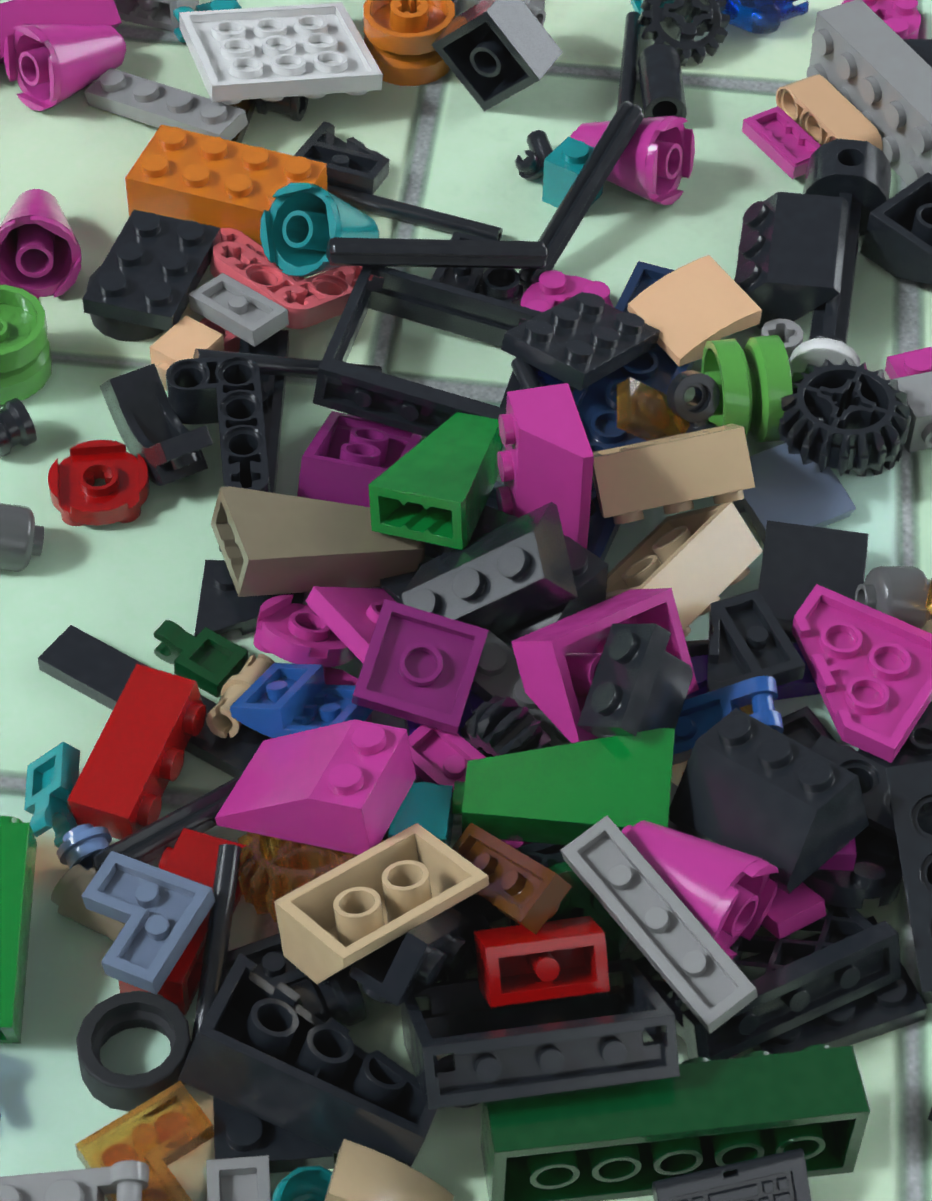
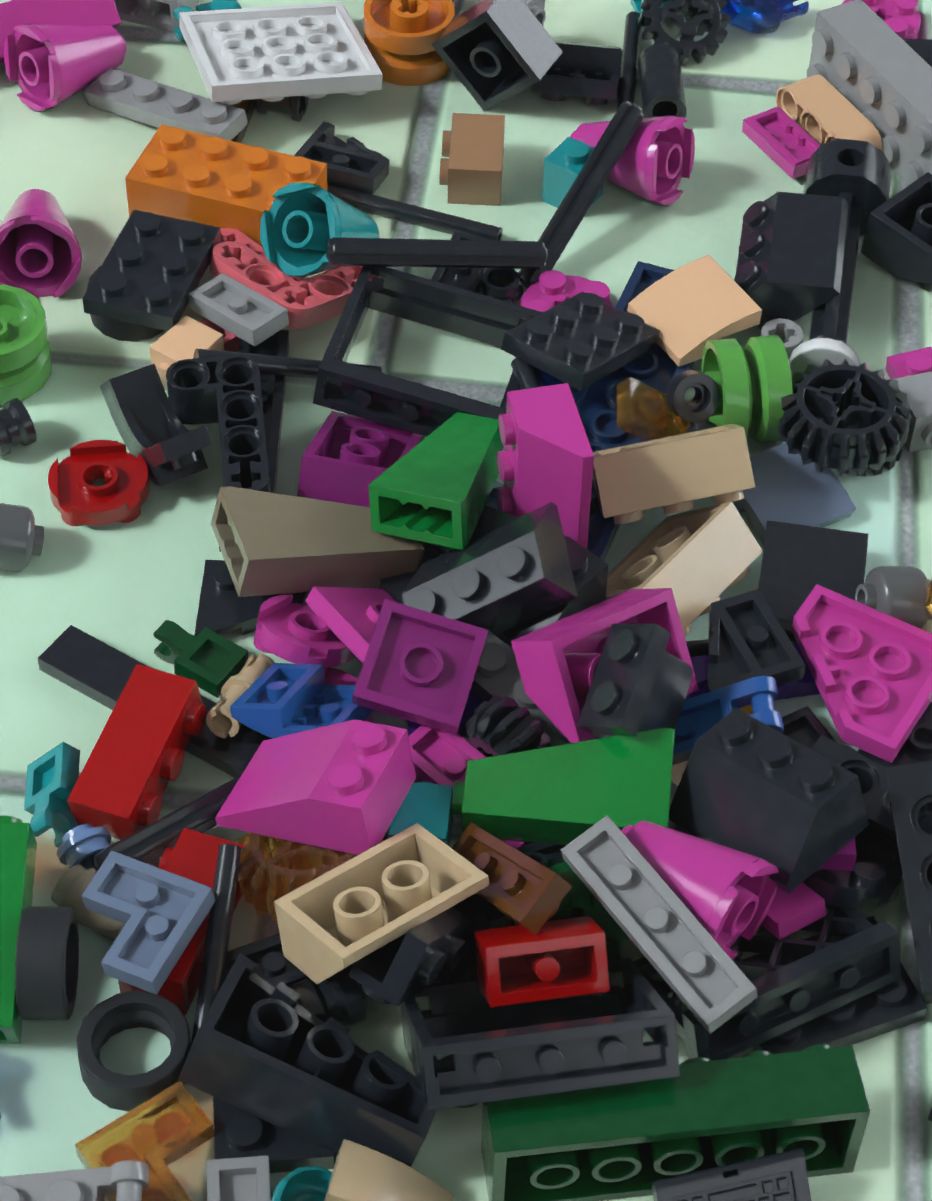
(47, 963): none -> black tyre
(474, 159): none -> medium nougat brick
(533, 165): black arm -> none
(582, 72): none -> black bracket

